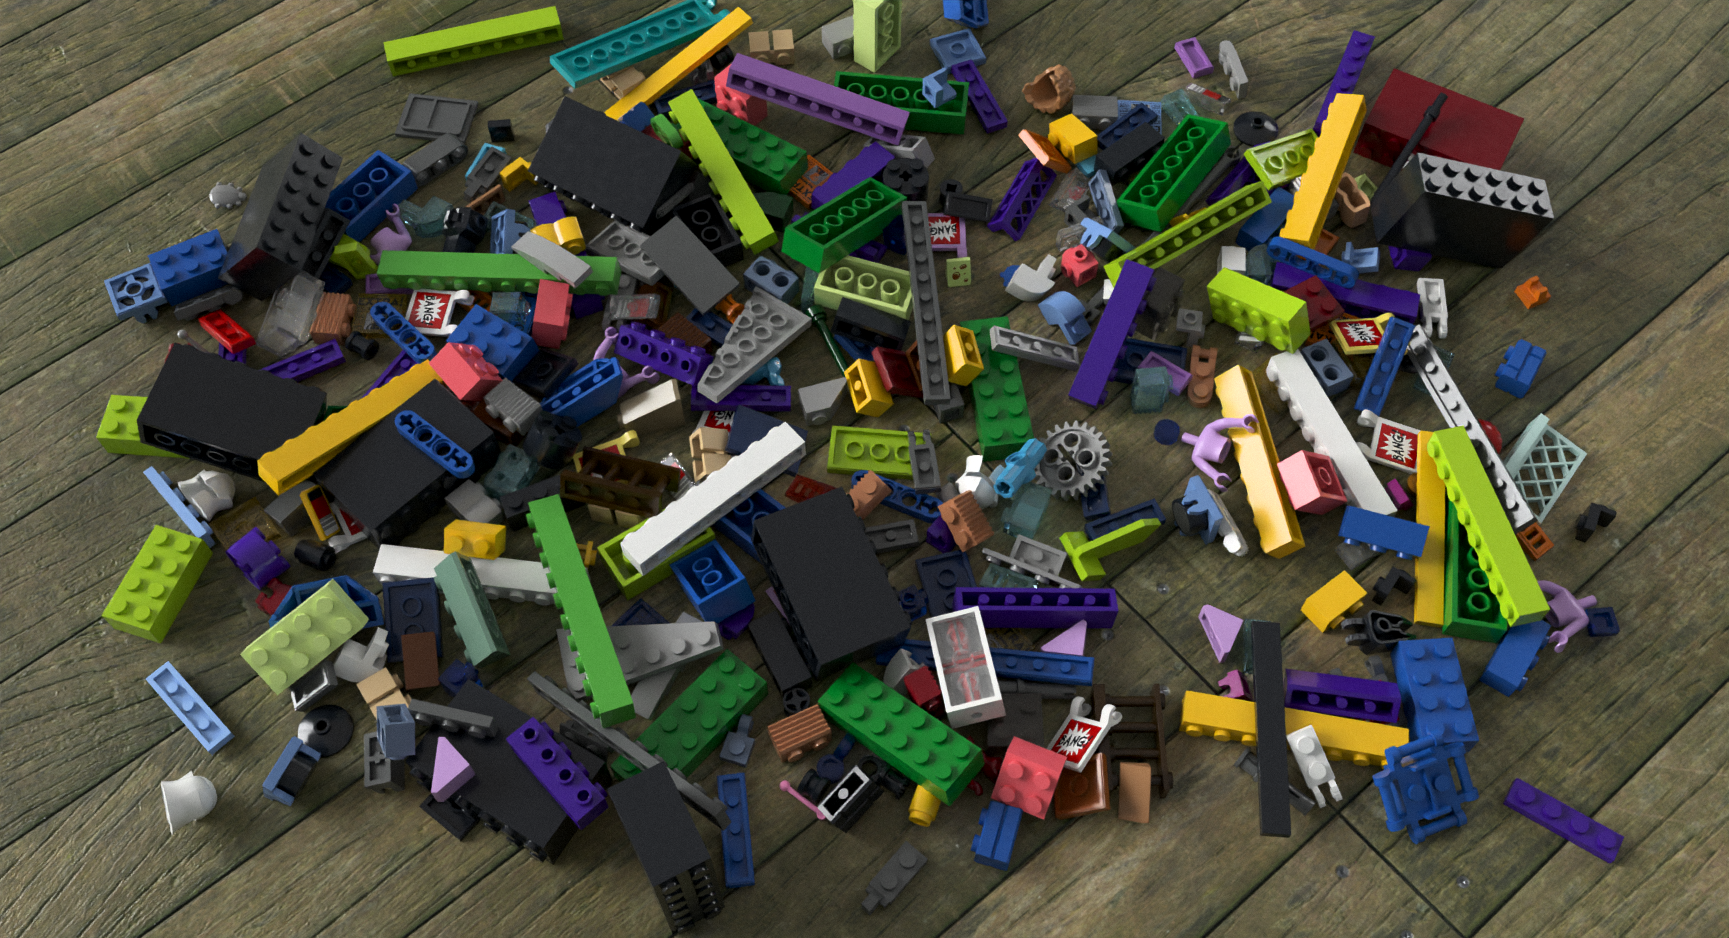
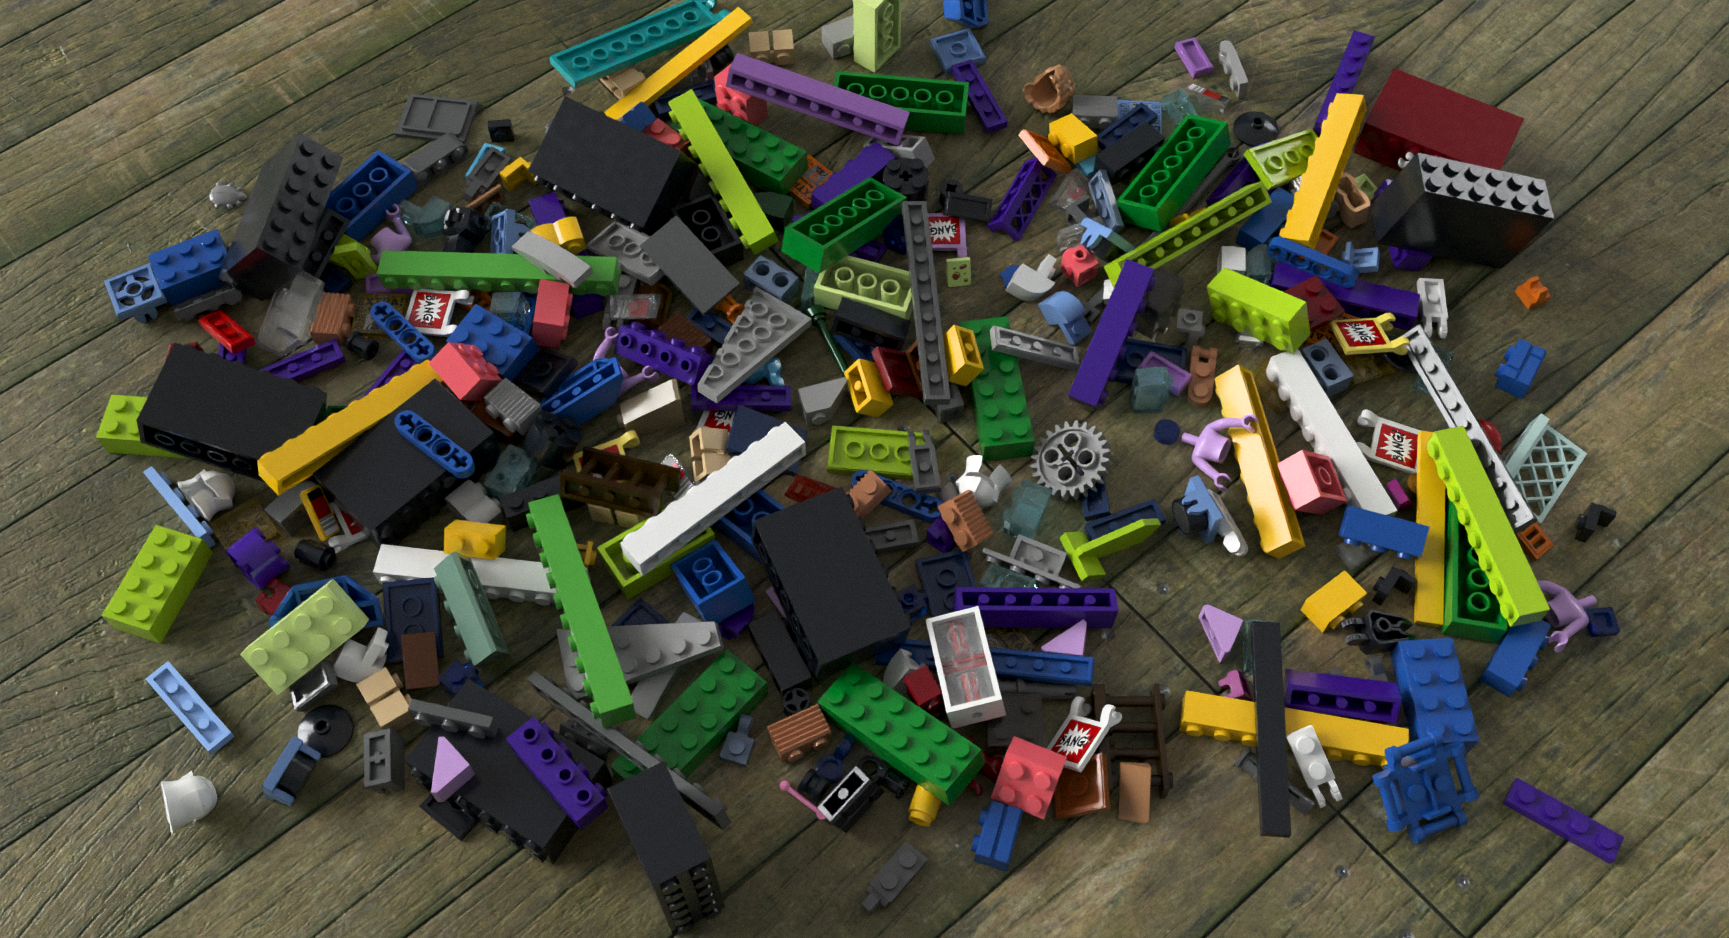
(182, 334): light grey hinge -> none
(395, 731): sand blue brick -> none
(473, 41): lime brick -> none
(666, 131): bright green beam -> none
(678, 201): light grey piece -> none
(736, 837): blue tile -> none
(937, 89): medium blue panel -> none
(1020, 468): dark azure piece -> none
(1384, 366): blue tile -> none
(1430, 116): black bar -> none

